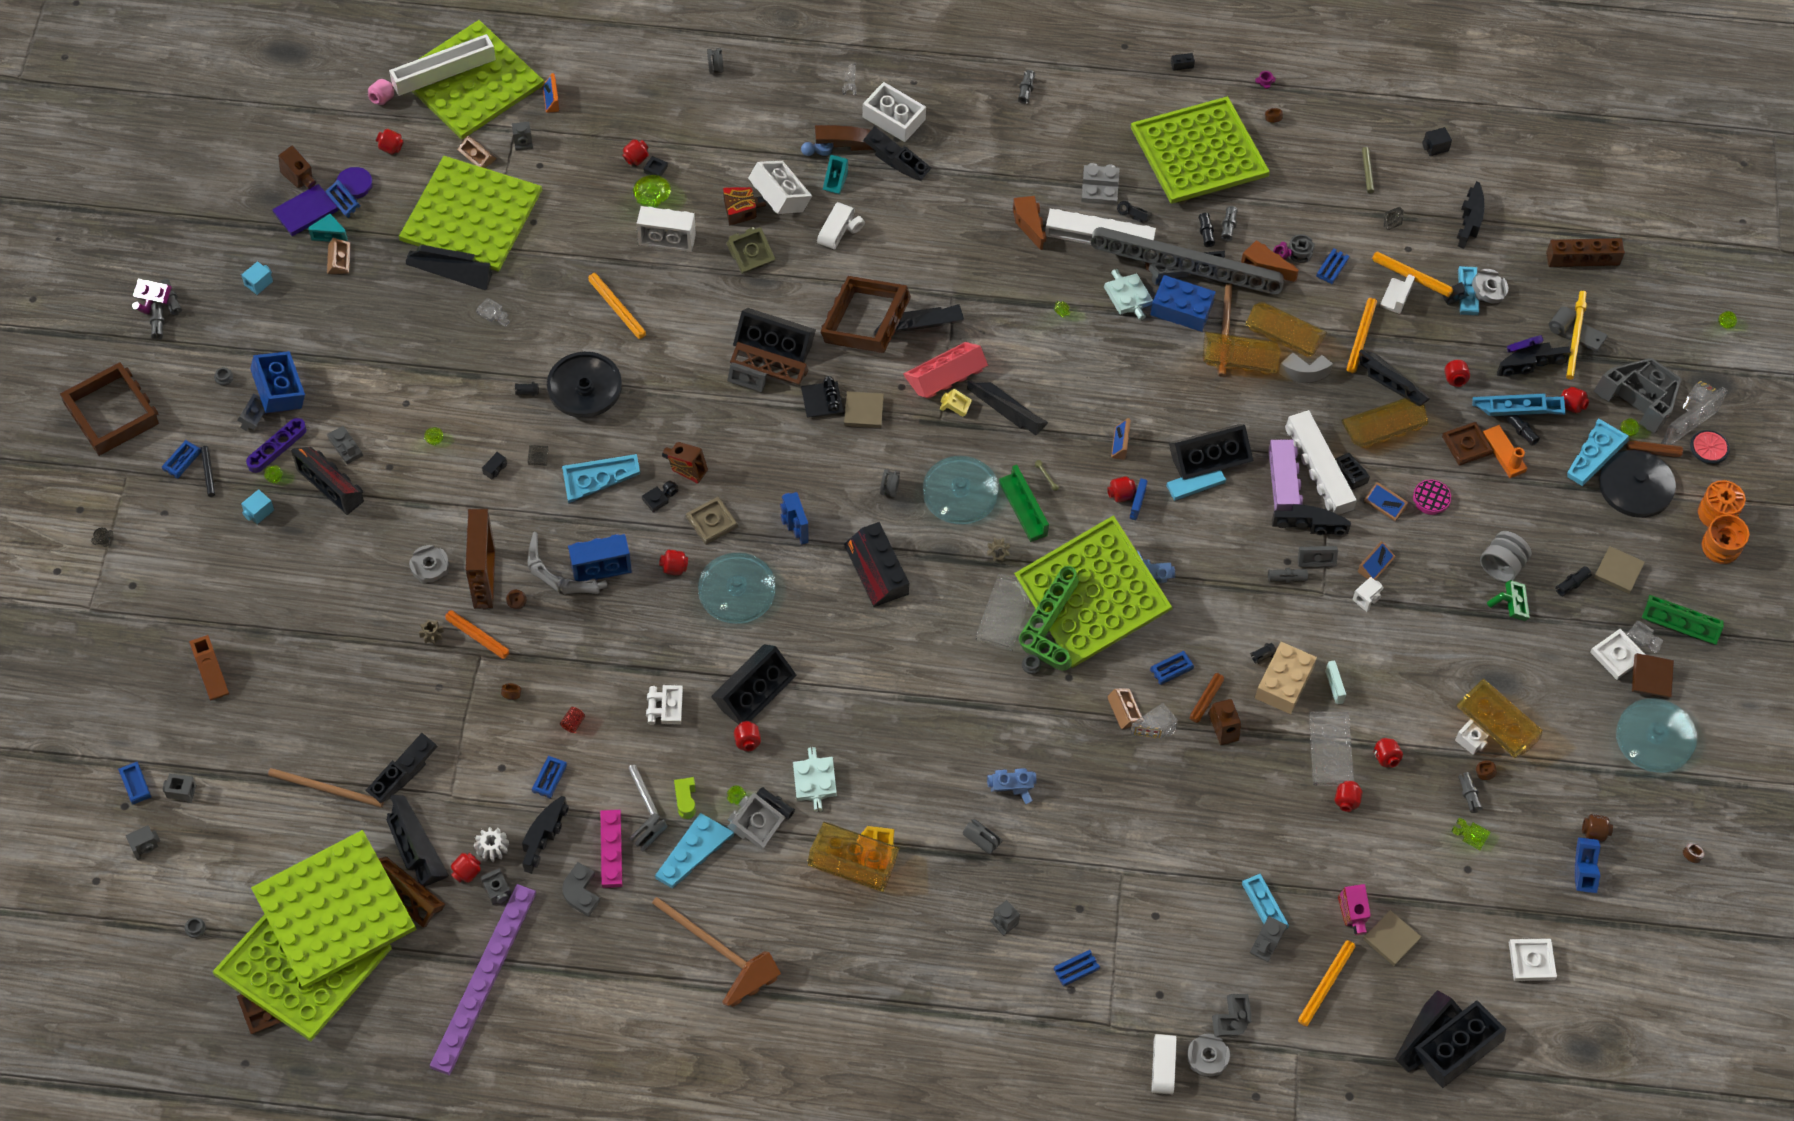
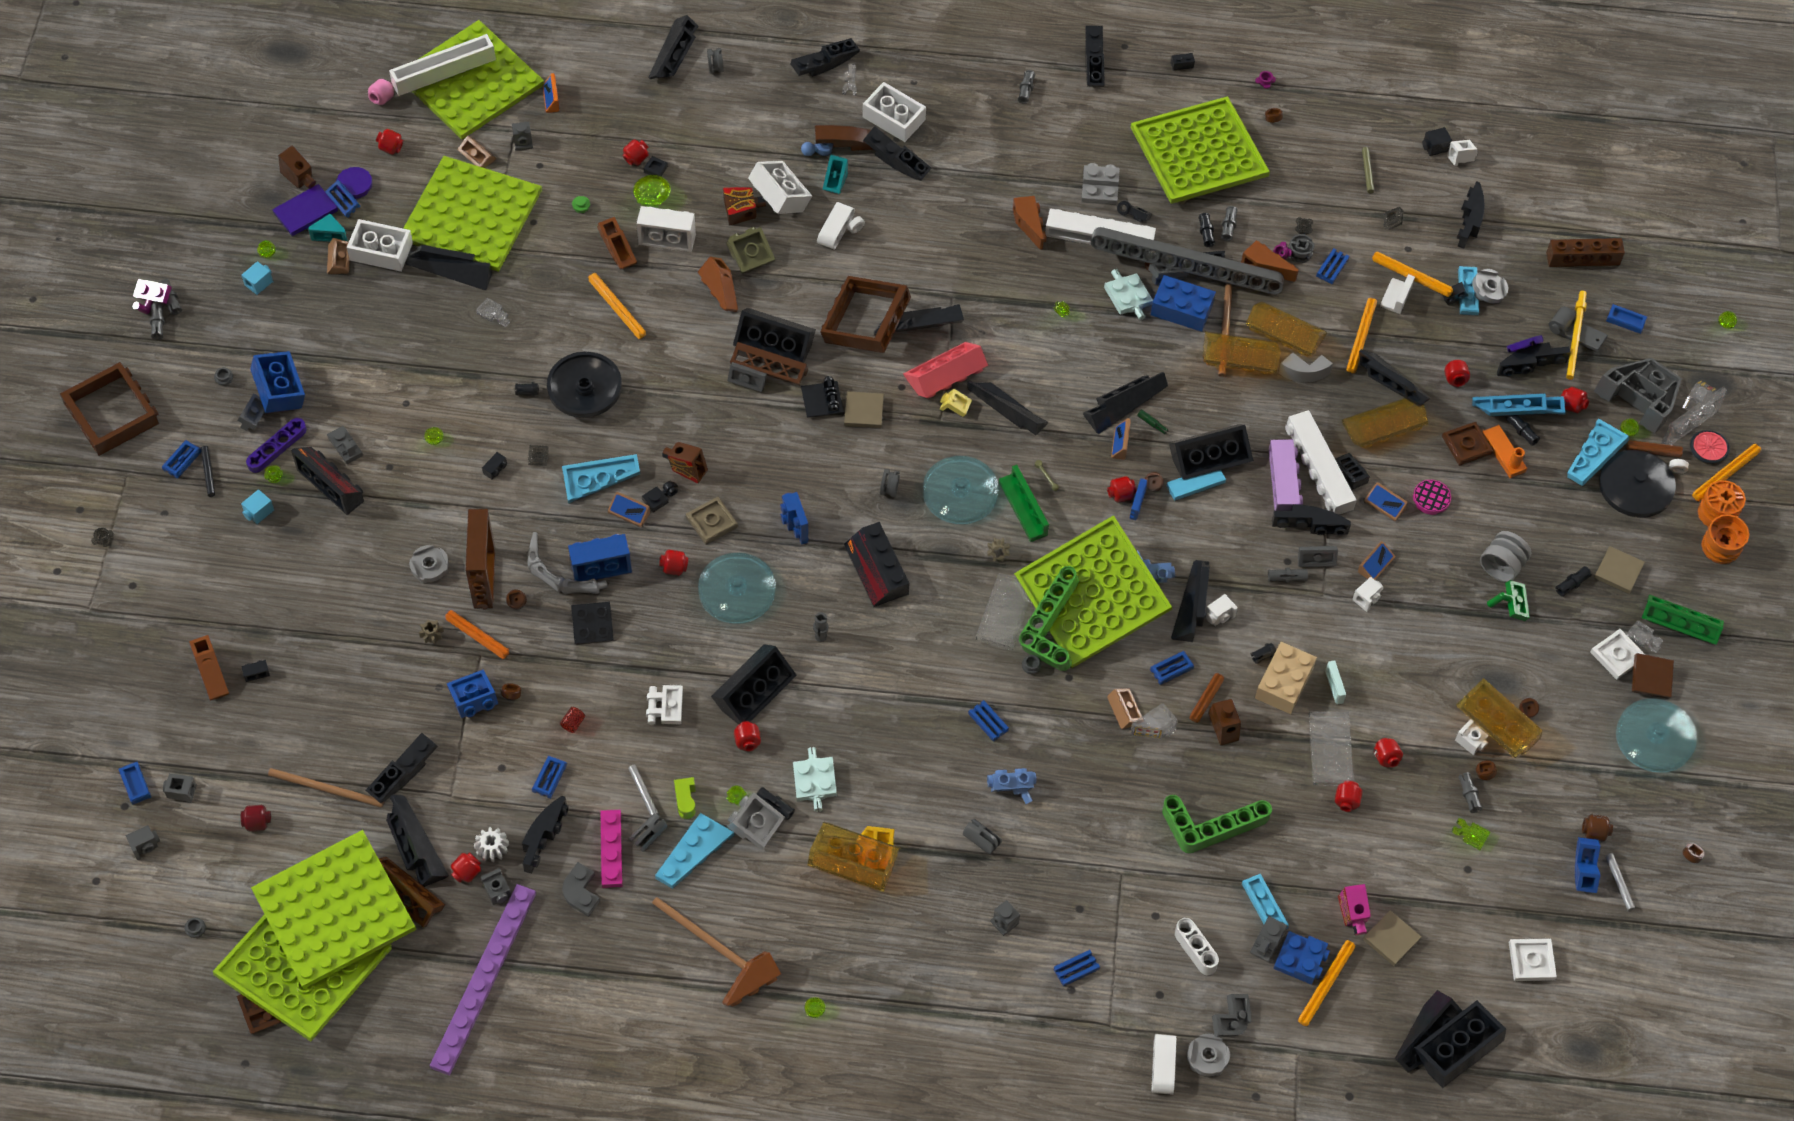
(255, 670): none -> black piece
(255, 818): none -> dark red head
(266, 249): none -> clear neon green plate
(379, 245): none -> white brick
(472, 694): none -> blue plate
(581, 204): none -> bright green plate
(592, 622): none -> black hinge
(616, 243): none -> dark orange slope
(629, 509): none -> slope
(674, 48): none -> black wedge
(719, 280): none -> dark orange slope
(814, 1007): none -> clear neon green plate
(820, 626): none -> dark grey pin
(826, 59): none -> black slope
(978, 708): none -> blue tile
(1094, 56): none -> black slope
(1124, 400): none -> black wedge
(1151, 421): none -> dark green pin
(1155, 481): none -> reddish brown tile
(1193, 603): none -> black wedge
(1198, 956): none -> white beam
(1212, 826): none -> bright green beam
(1220, 610): none -> white brick
(1301, 229): none -> clear smoke plate
(1302, 957): none -> blue plate
(1462, 152): none -> white brick
(1529, 707): none -> reddish brown tile
(1620, 882): none -> light grey bar
(1626, 318): none -> blue tile
(1678, 466): none -> white tile
(1728, 470): none -> light orange axle

